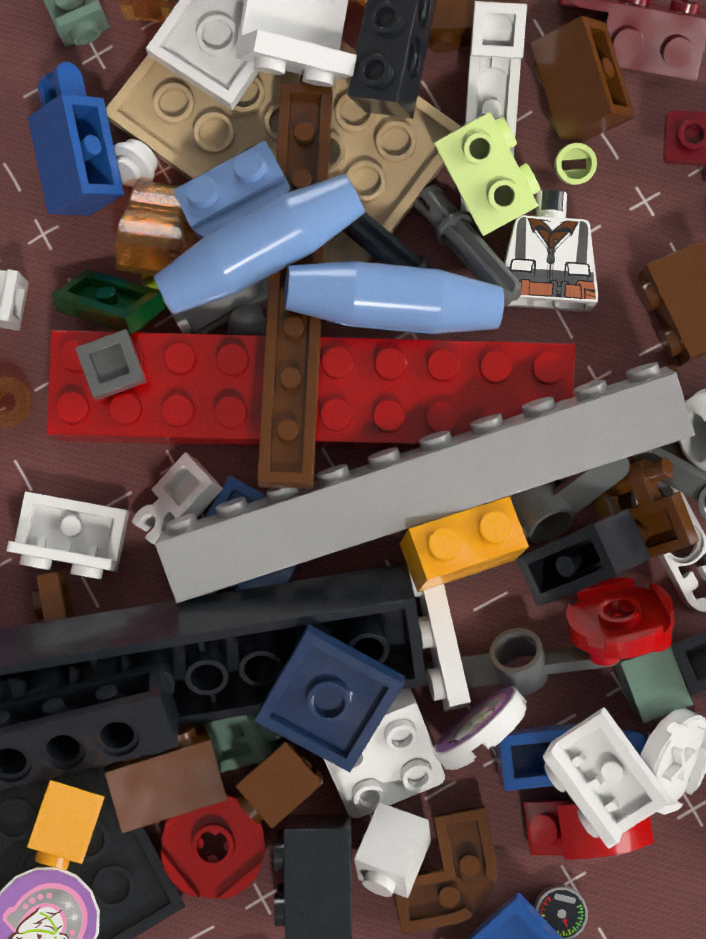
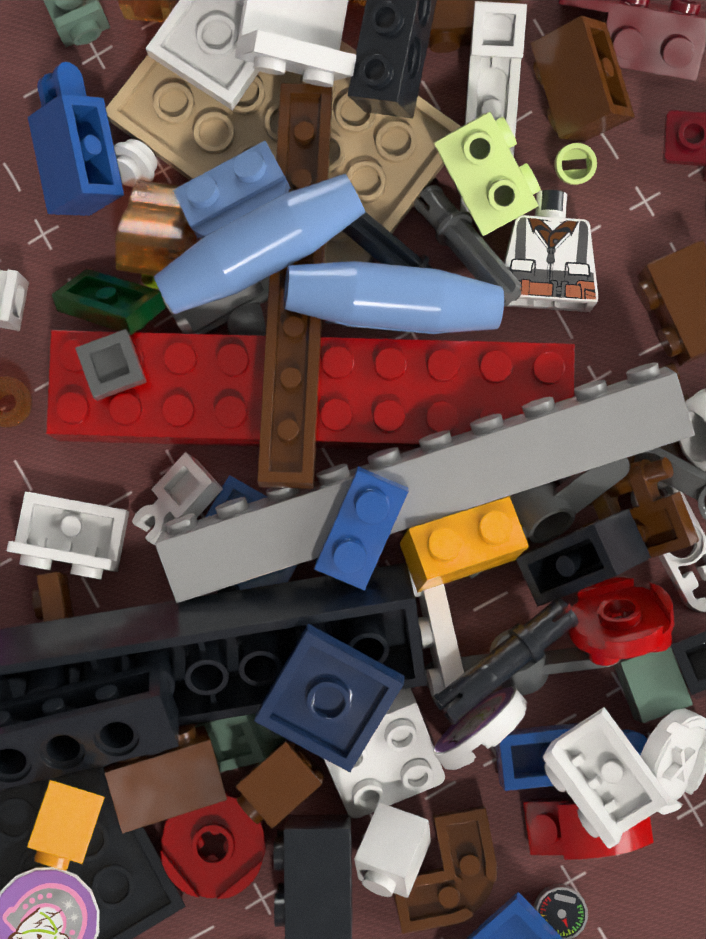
(361, 528): none -> blue plate
(505, 660): none -> black pin

